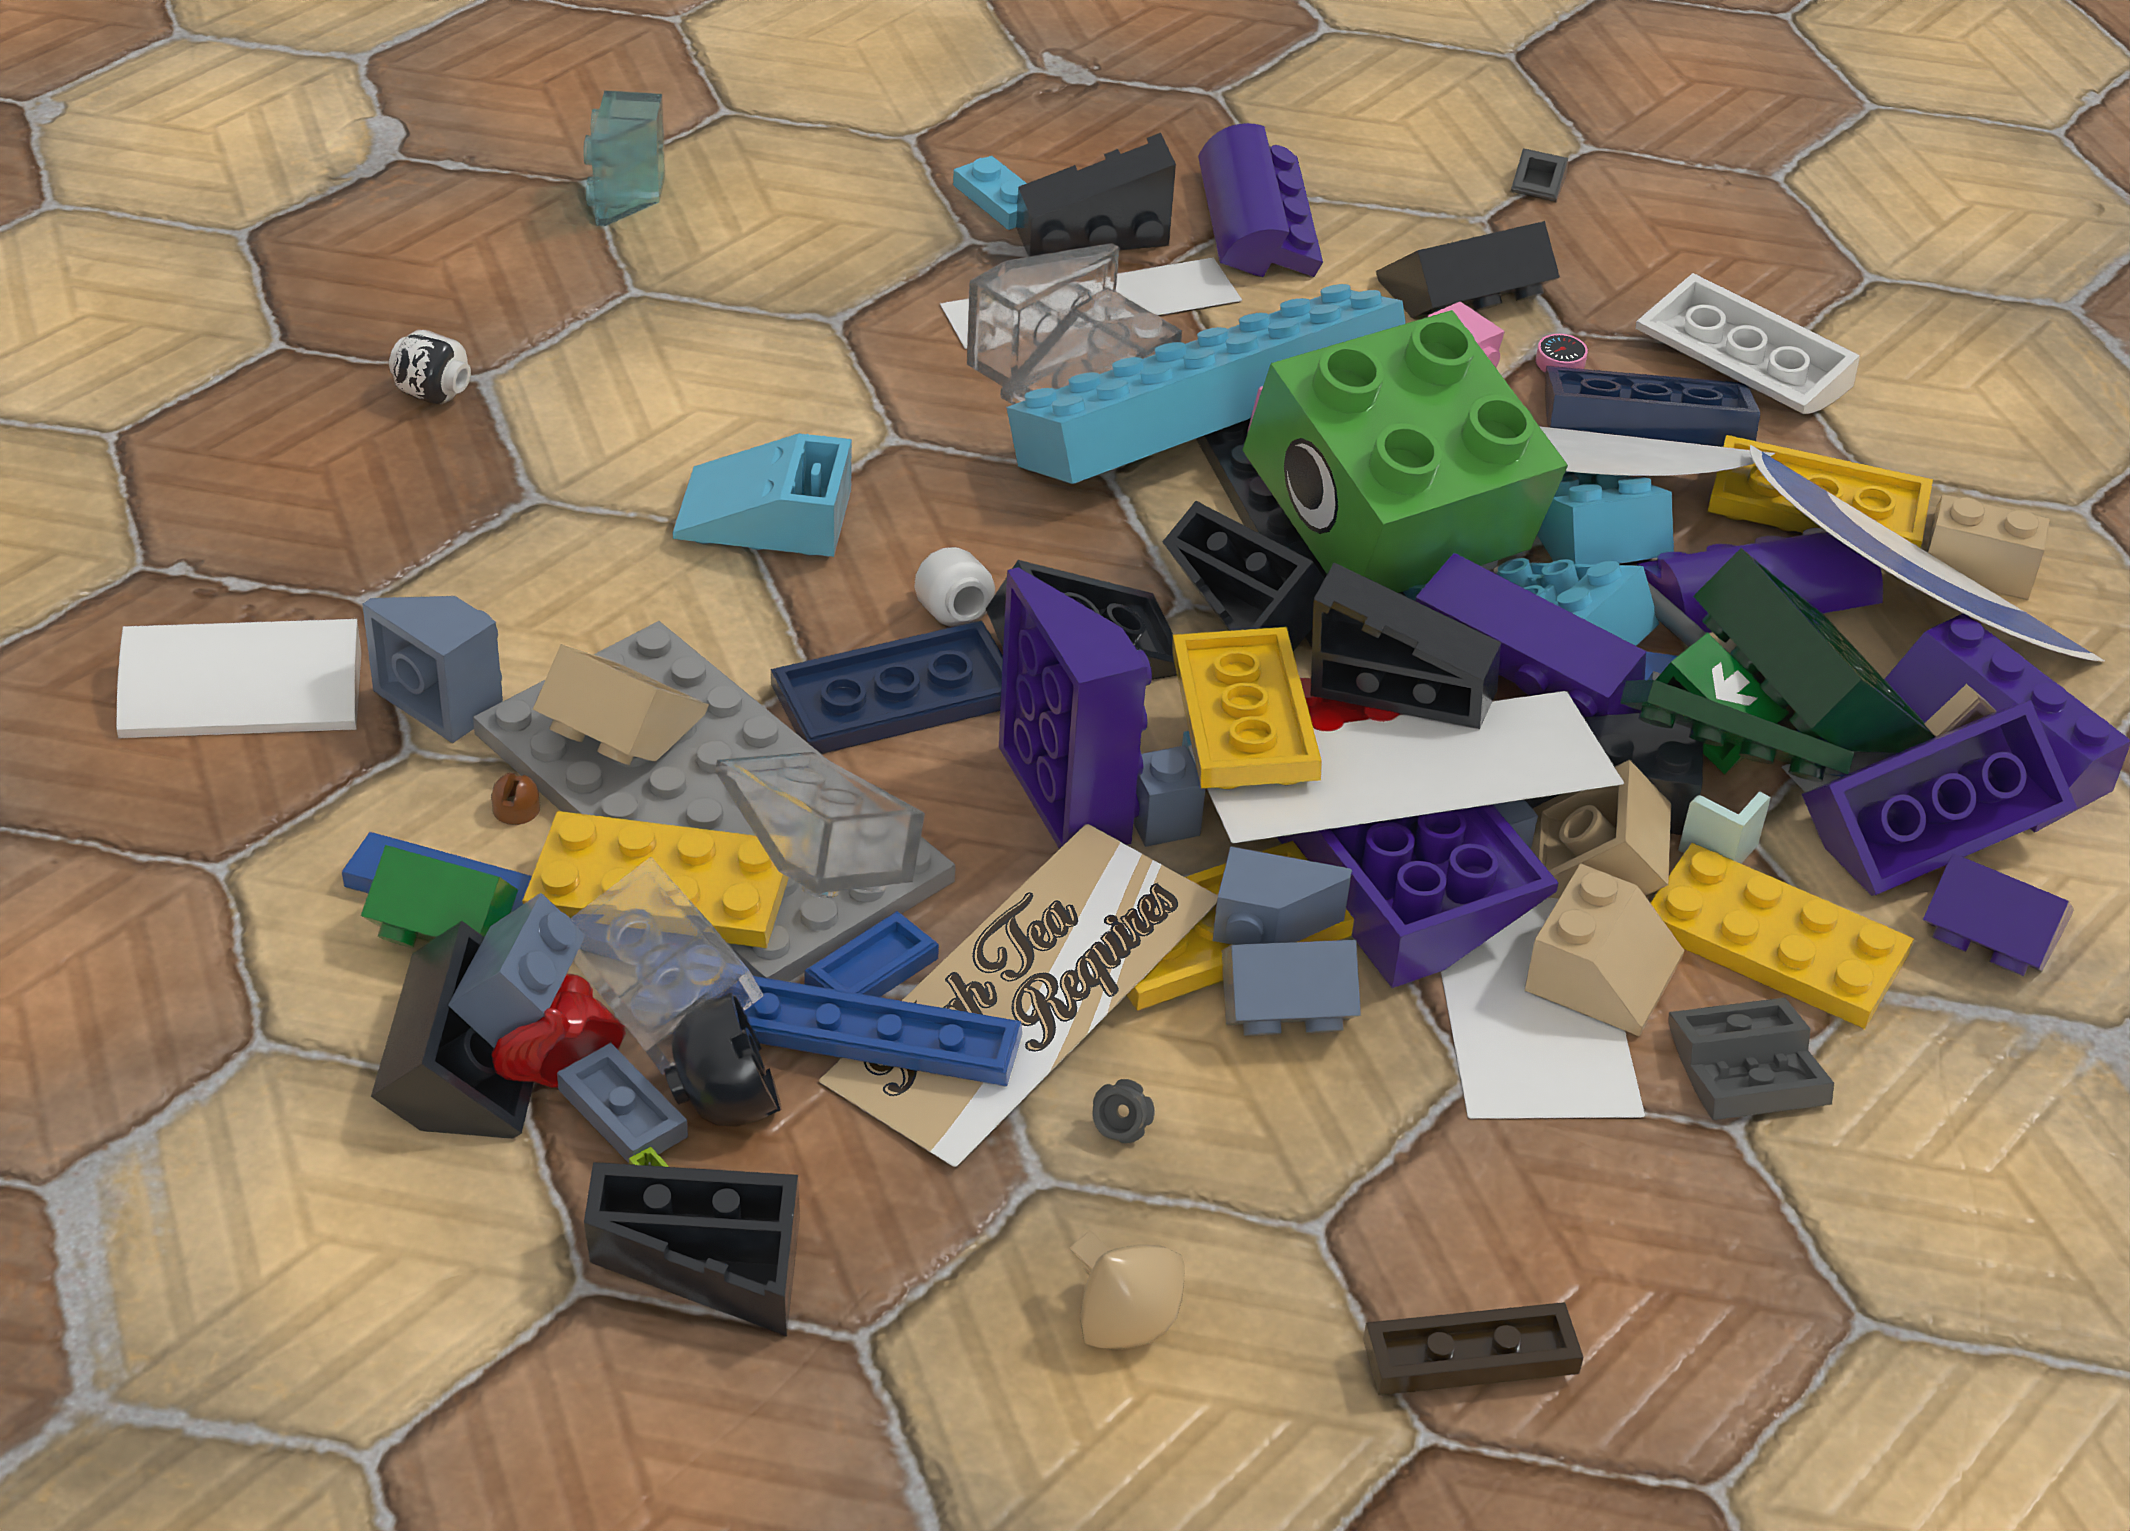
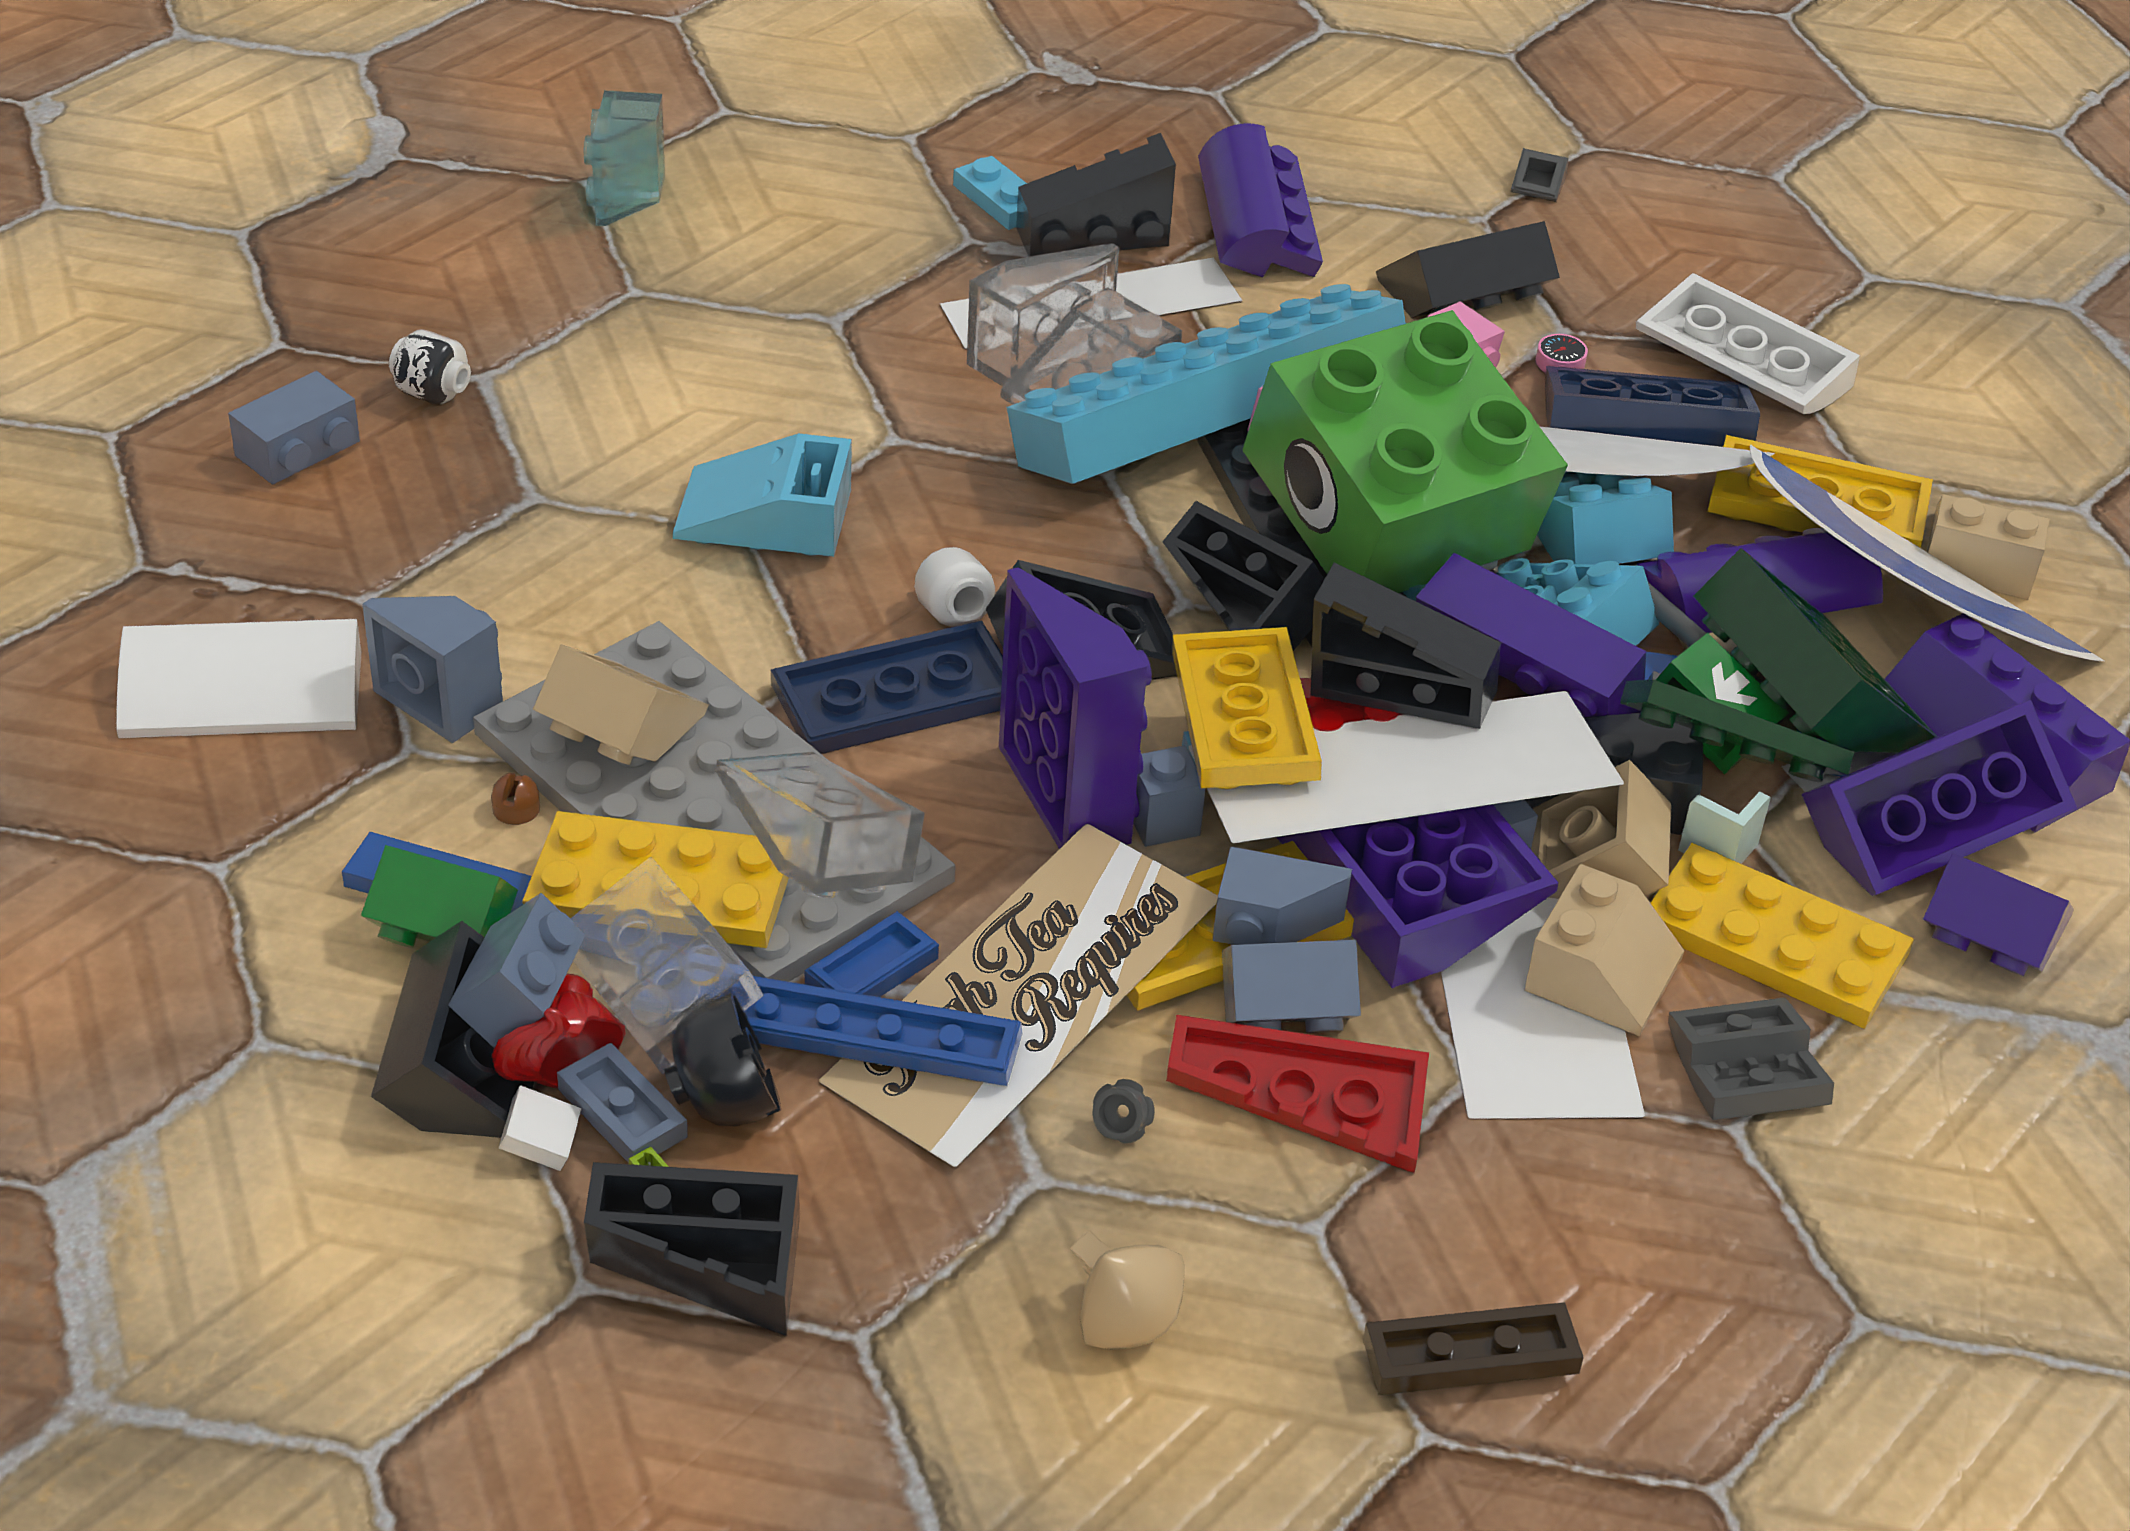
(294, 427): none -> sand blue brick
(540, 1128): none -> white tile
(1319, 1085): none -> red wing
(1958, 711): tan tile -> none

